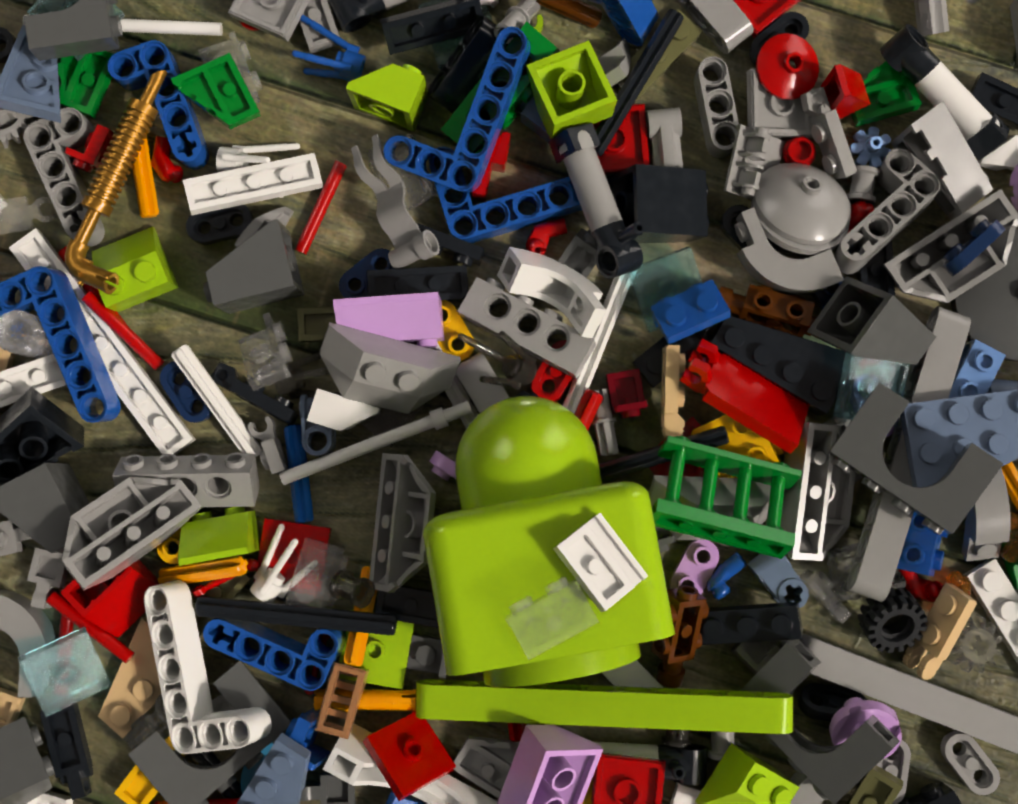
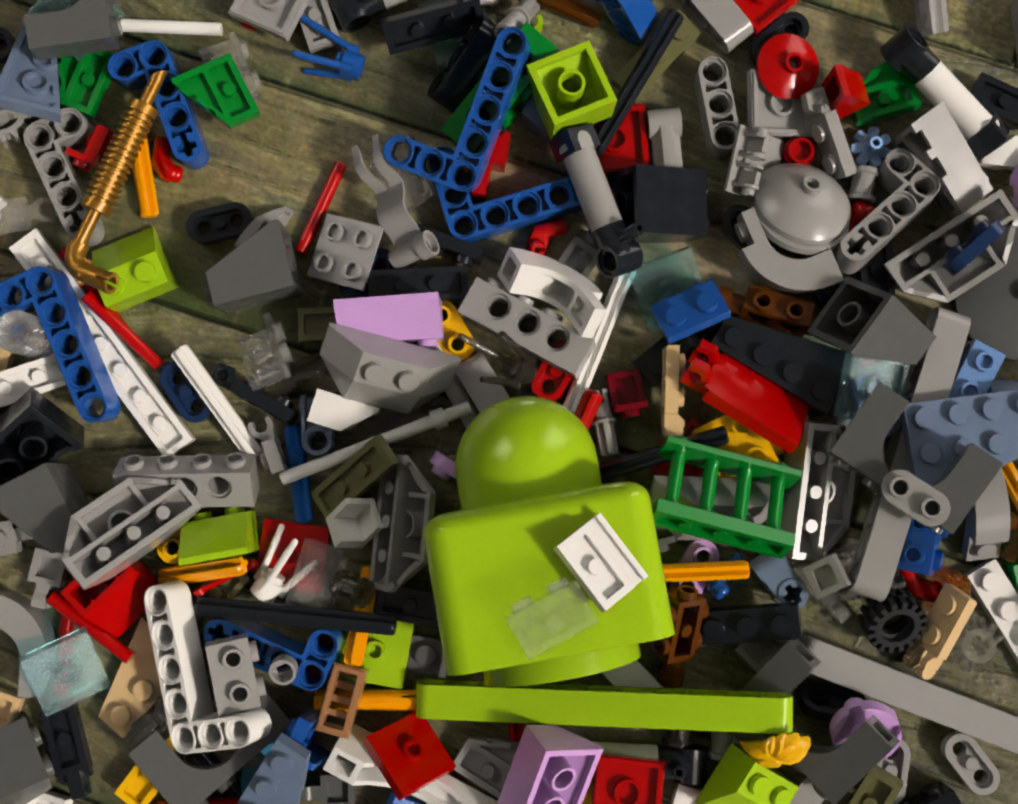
(233, 673): none -> light grey brick
(237, 156): white plant -> none
(252, 184): white plate -> none
(286, 674): none -> light grey hinge
(345, 252): none -> light grey hinge
(354, 522): none -> white panel
(355, 475): none -> olive plate
(391, 94): lime slope -> none
(616, 62): light grey slope -> none
(706, 571): none -> light orange axle
(778, 750): none -> yellow hat
(827, 576): none -> light grey tile
(915, 498): none -> light grey plate

